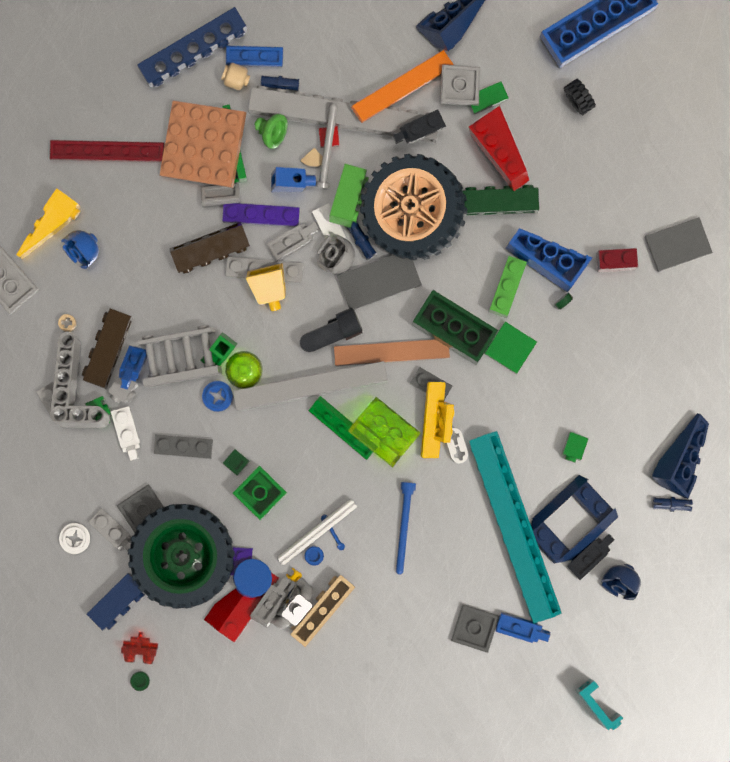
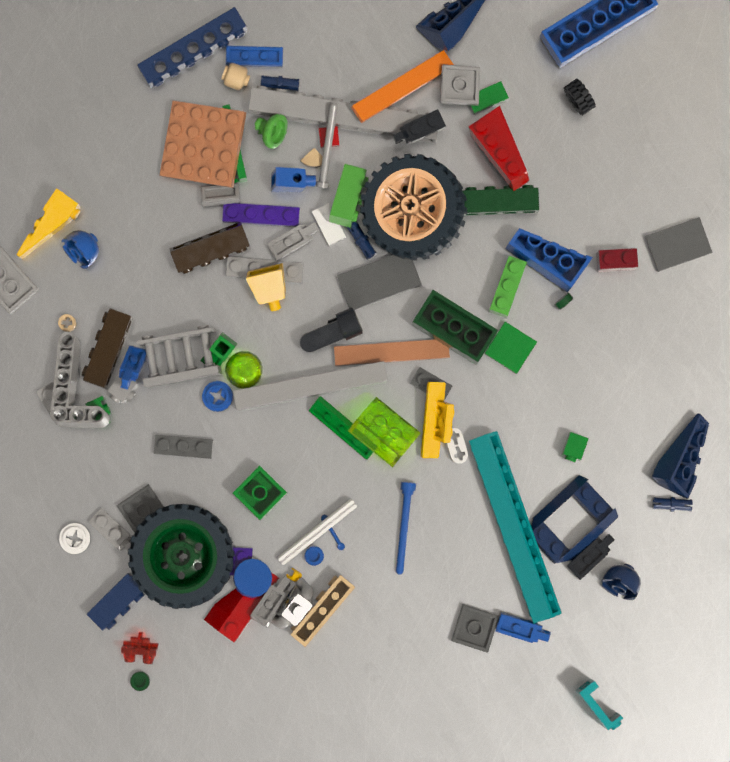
(106, 151): dark red tile -> none
(126, 431): white hinge -> none
(236, 462): dark green plate -> none
(335, 254): light grey cylinder -> none

